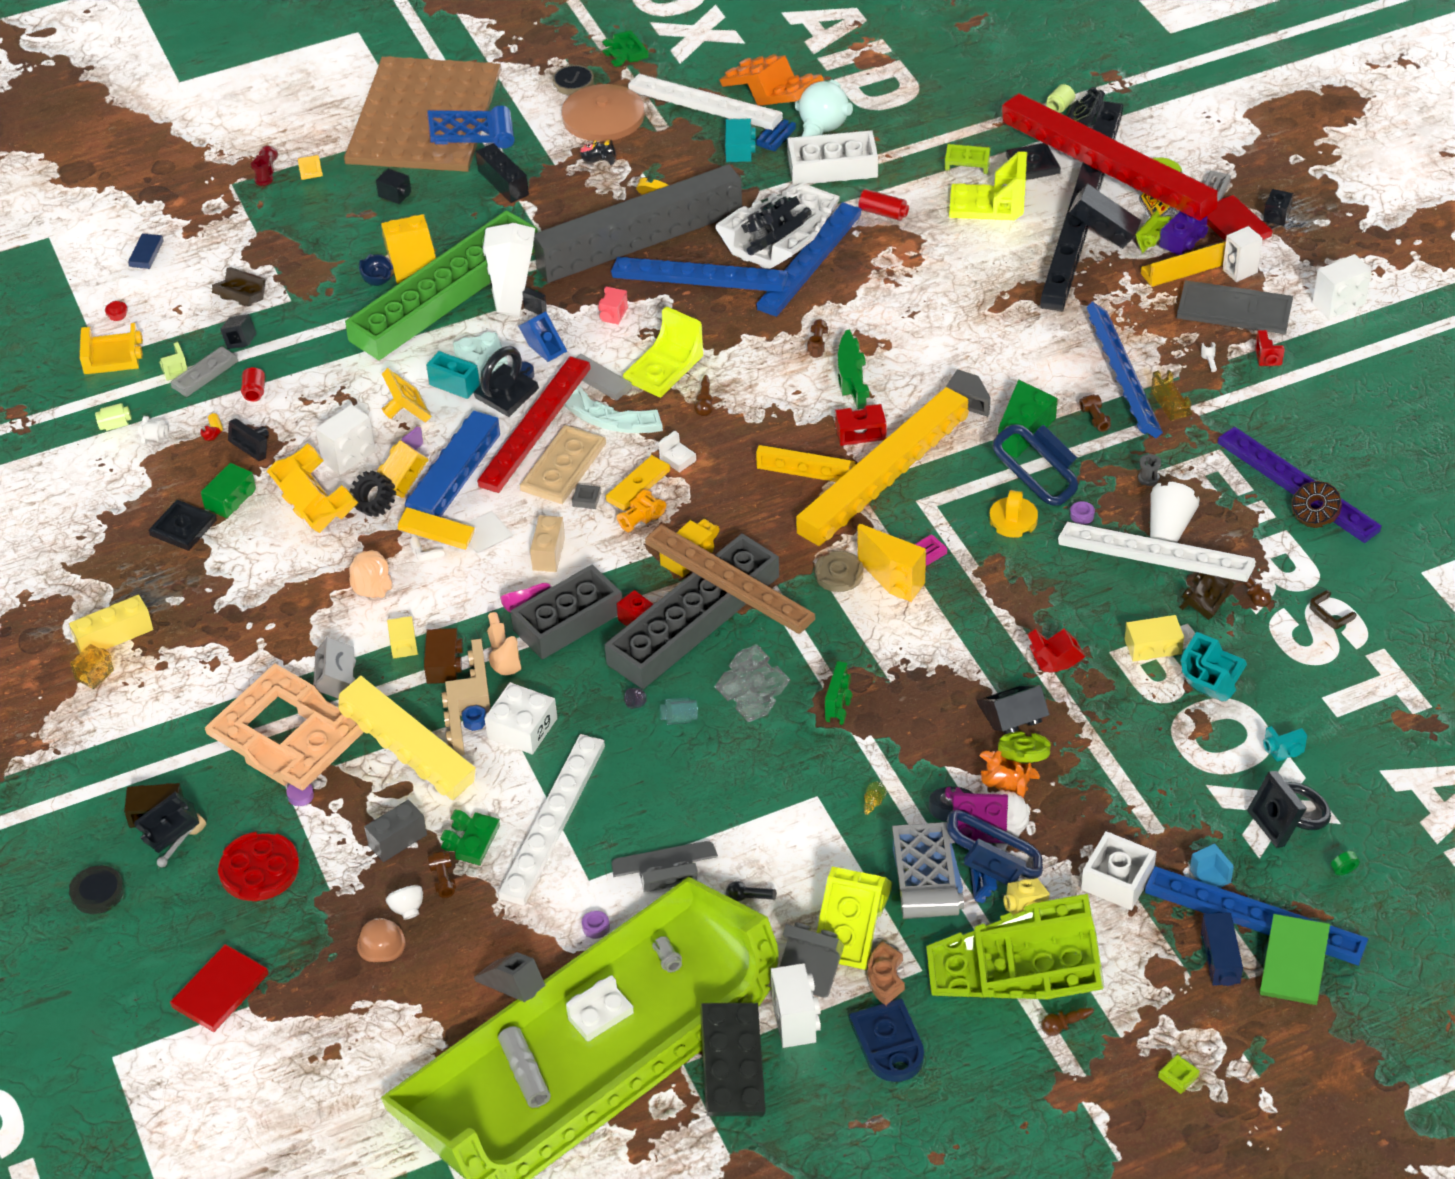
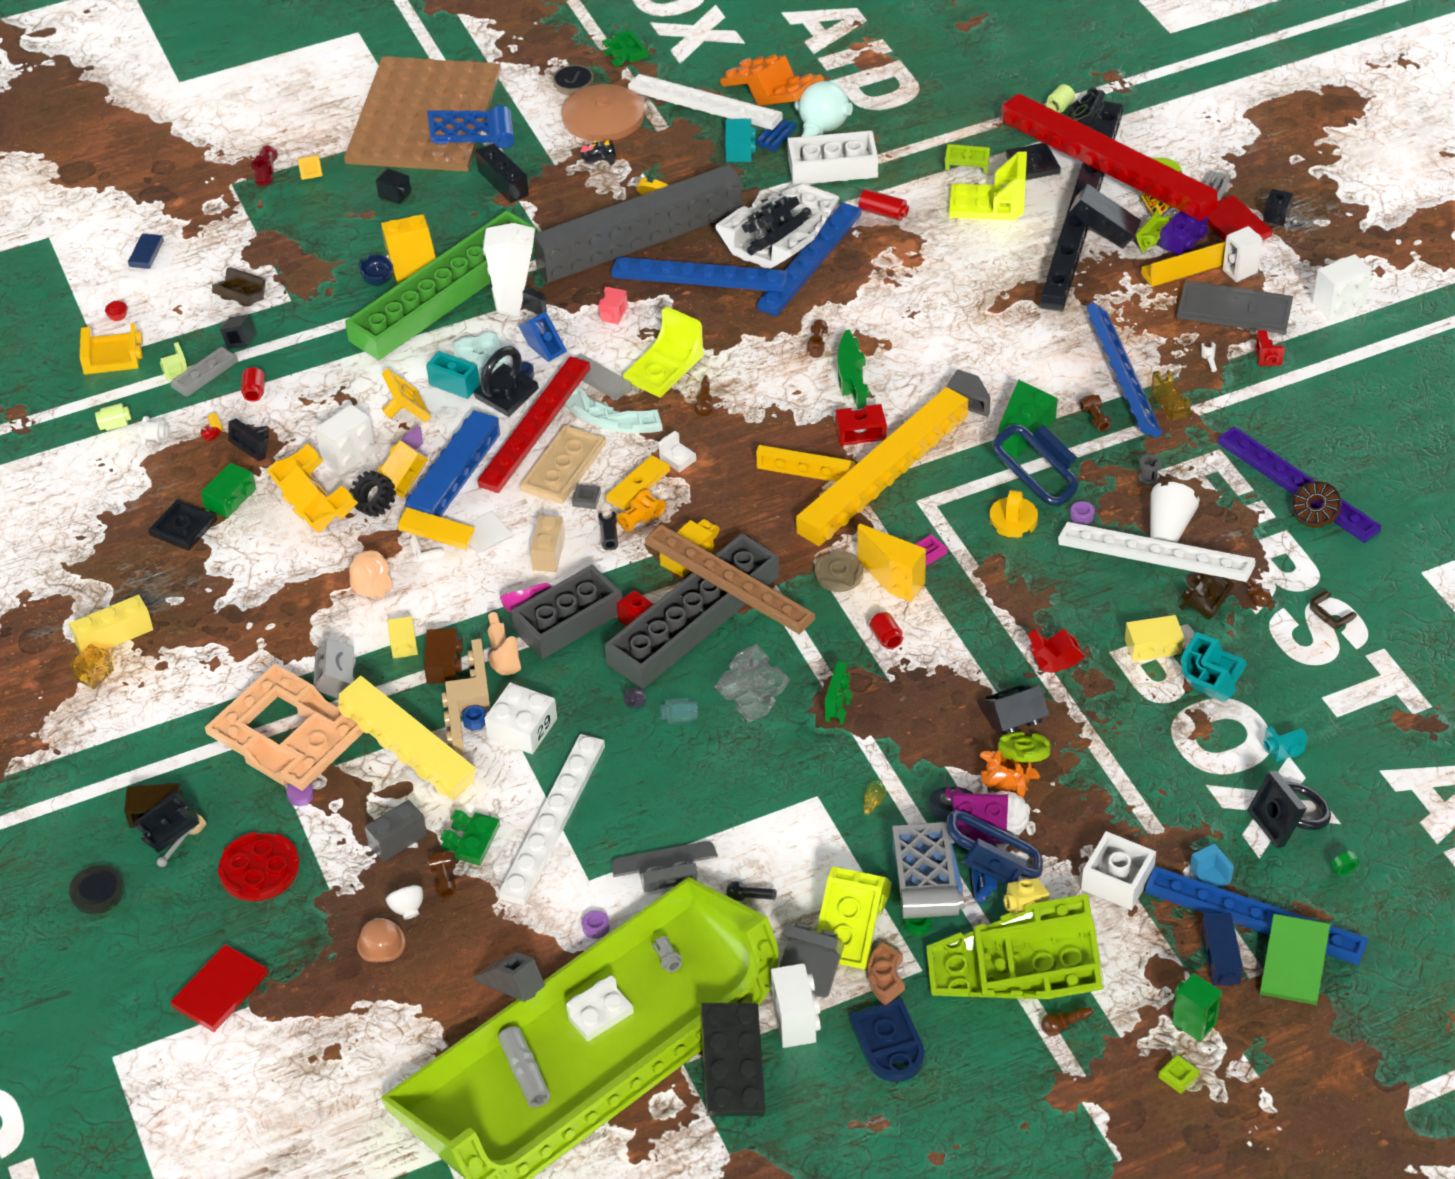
(608, 532): none -> black bar
(886, 630): none -> red brick
(918, 926): none -> green tile
(1196, 1007): none -> green brick

